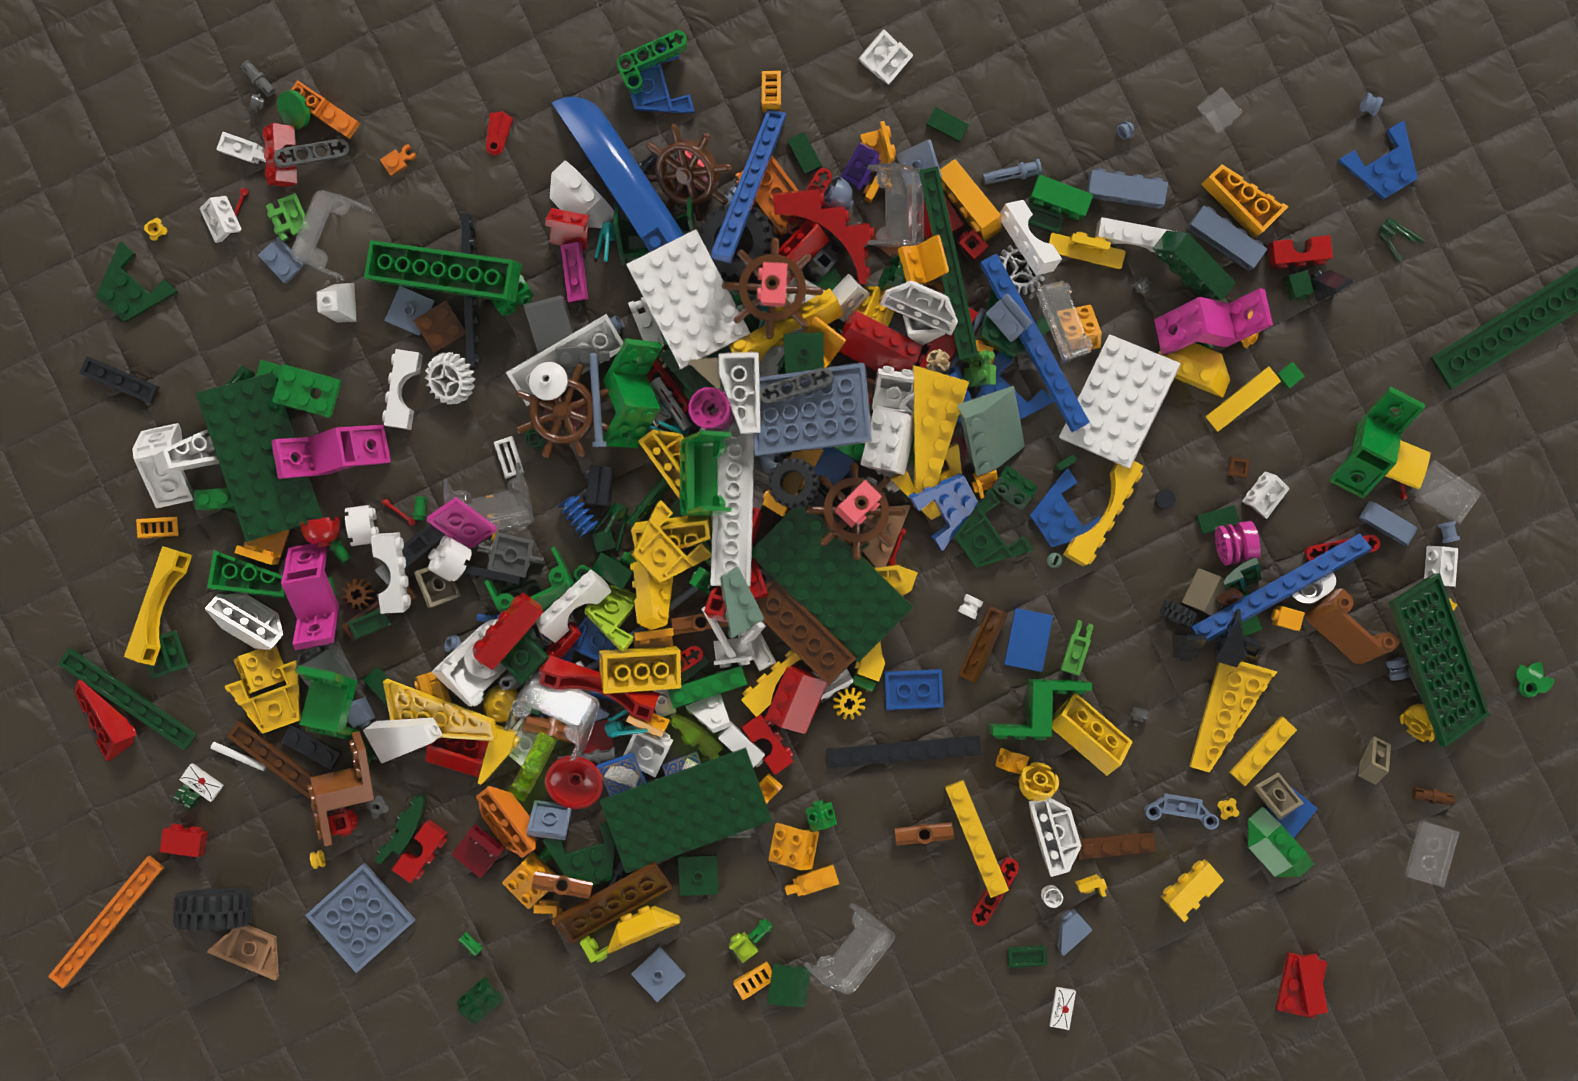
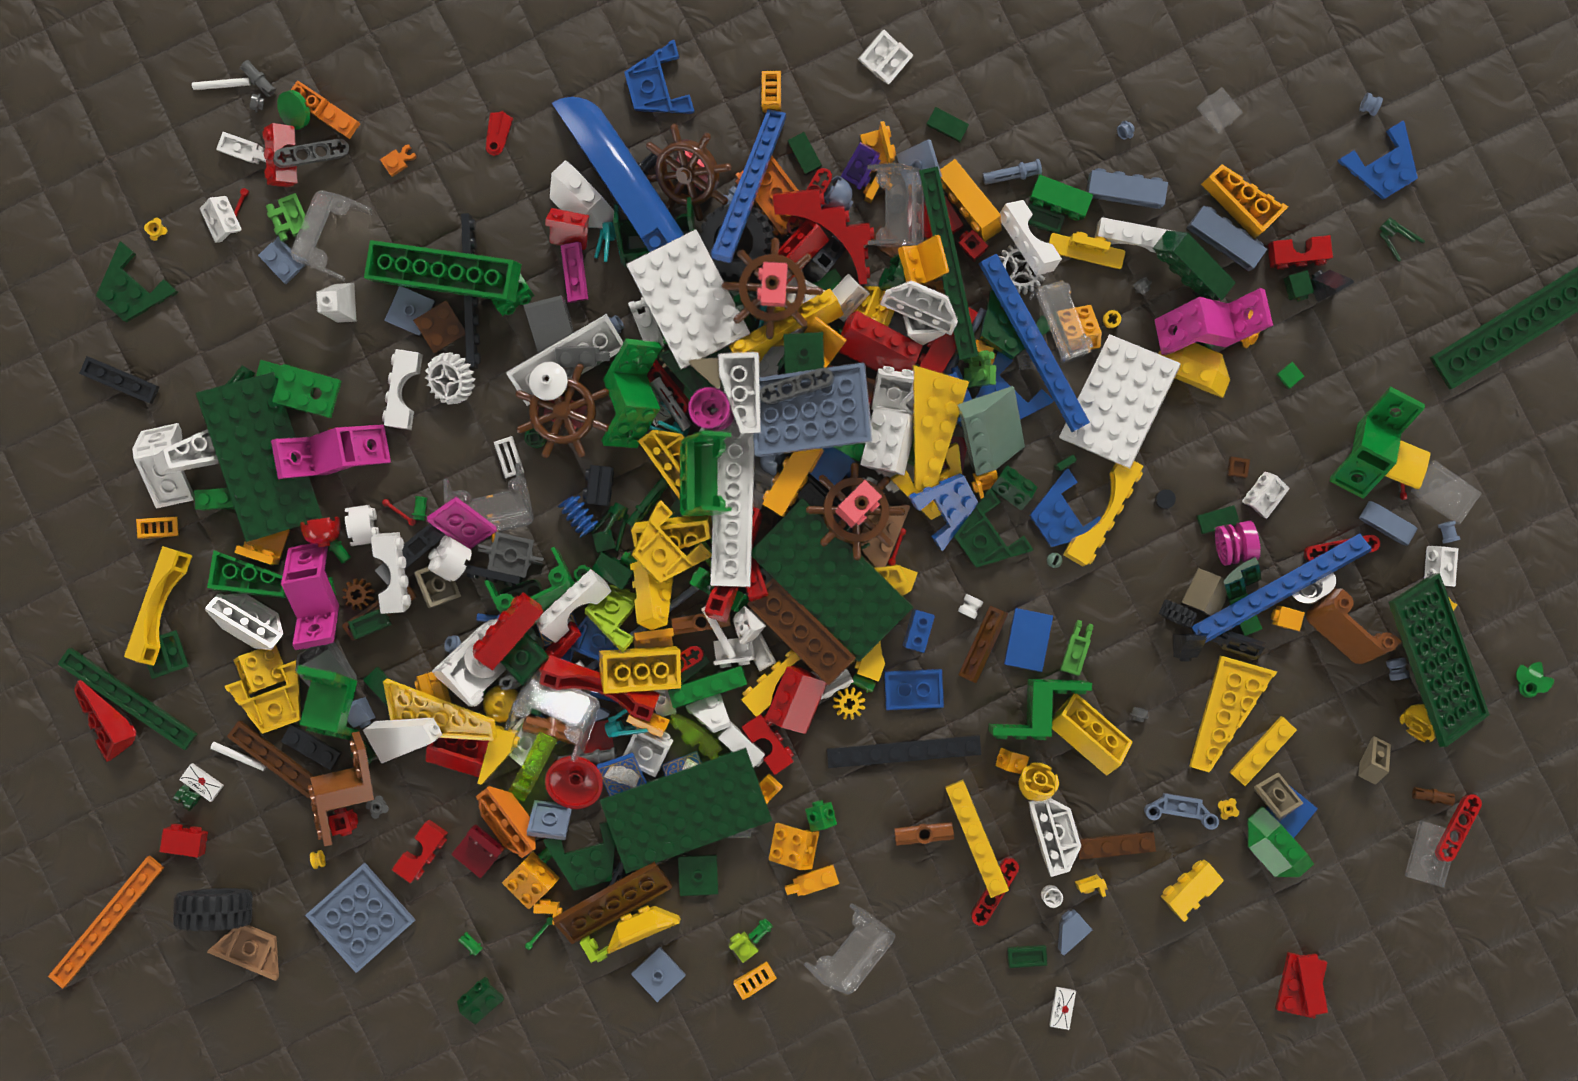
(221, 83): none -> white bar
(408, 824): dark green slope -> none
(528, 945): none -> green hinge
(575, 887): dark orange piece -> none
(596, 402): sand blue bar -> none
(654, 58): green beam -> none
(739, 603): sand green wing -> none
(778, 475): black tyre -> none
(789, 985): dark green slope -> none
(918, 630): none -> blue panel
(938, 361): tan gear -> none
(1009, 317): sand blue plate -> none
(1113, 313): none -> yellow bush
(1230, 596): reddish brown tile -> none
(1231, 644): black slope -> none
(1243, 398): yellow slope -> none
(1462, 830): none -> red beam

